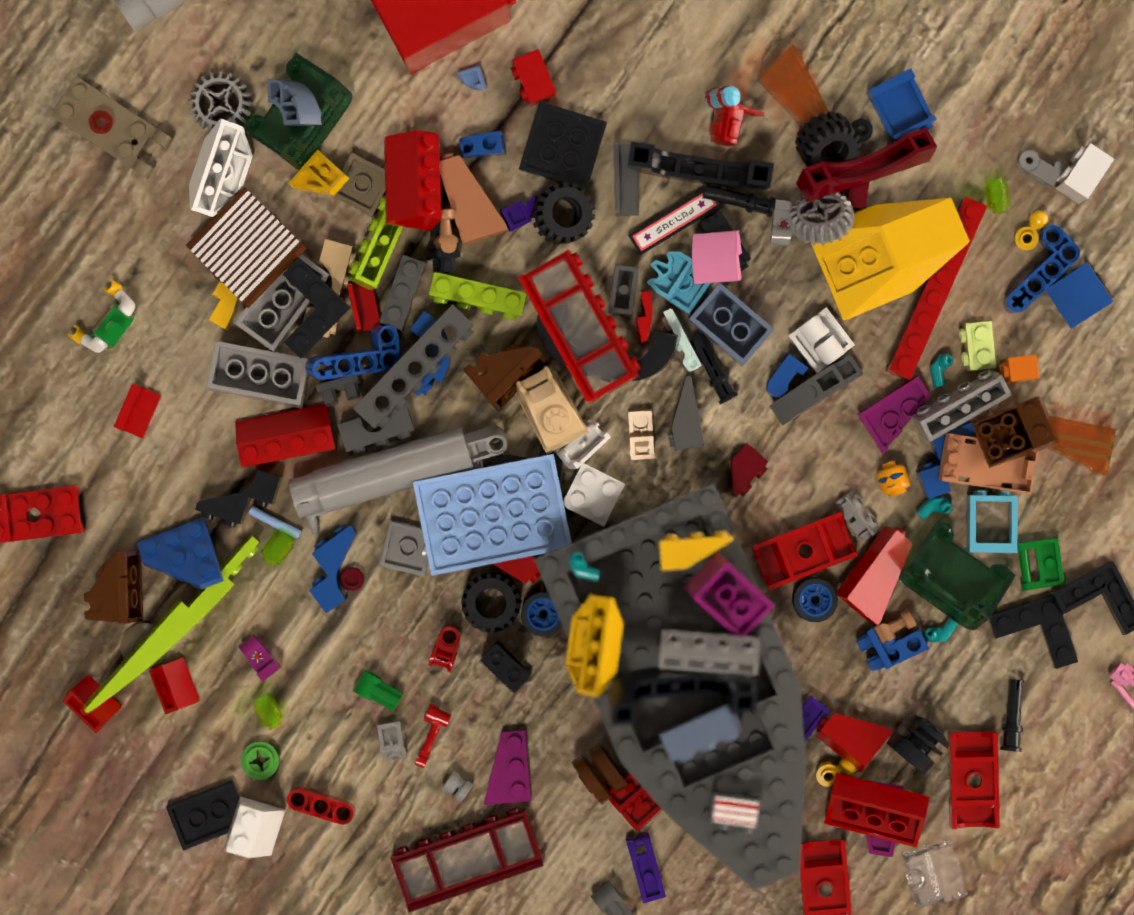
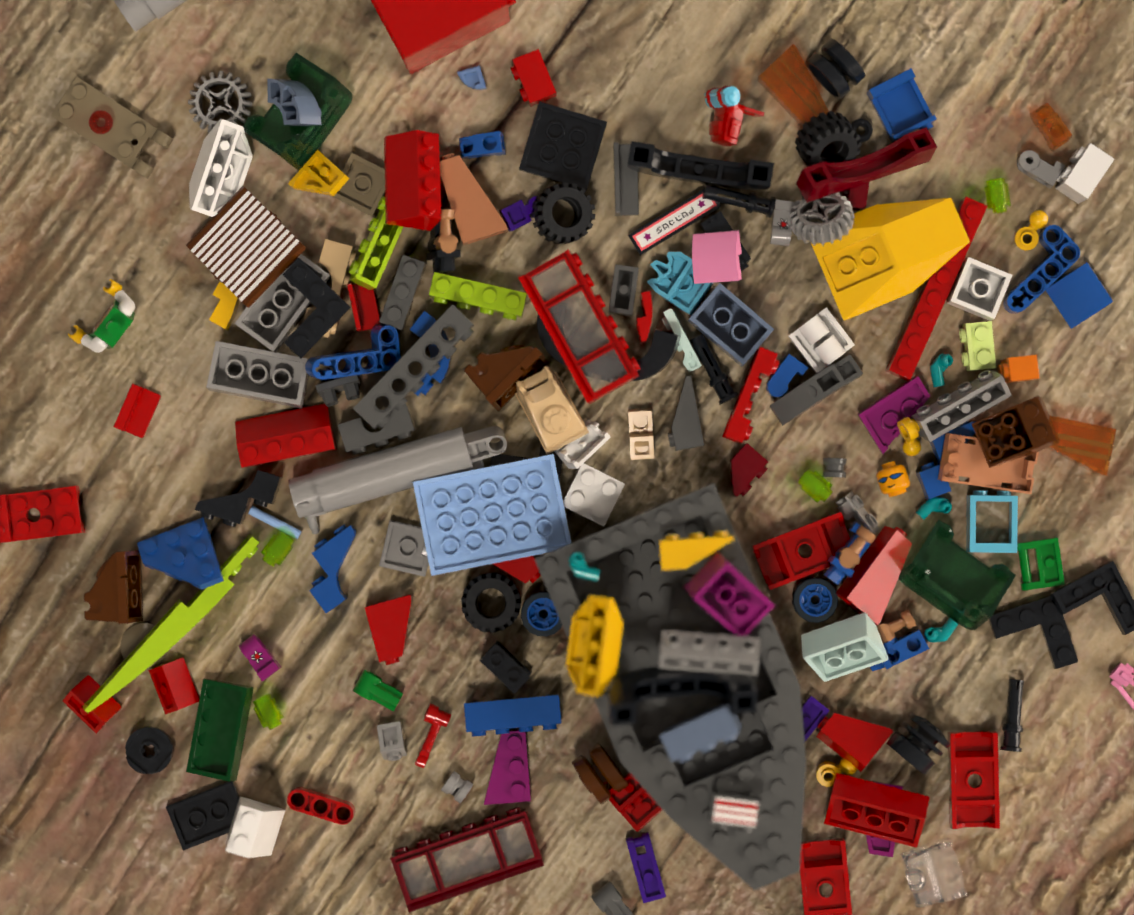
(135, 751): none -> black plate
(219, 730): none -> dark green slope
(254, 770): bright green gear -> none
(352, 578): dark red tile -> none
(389, 627): none -> red slope
(445, 649): red piece -> none
(512, 713): none -> blue brick
(762, 365): none -> red piece
(815, 485): none -> clear neon green brick
(834, 467): none -> dark grey wheel
(835, 68): none -> black wheel
(843, 647): none -> light aqua slope
(850, 554): none -> hips
(909, 431): none -> yellow plate
(979, 289): none -> white brick
(1050, 126): none -> clear orange leg

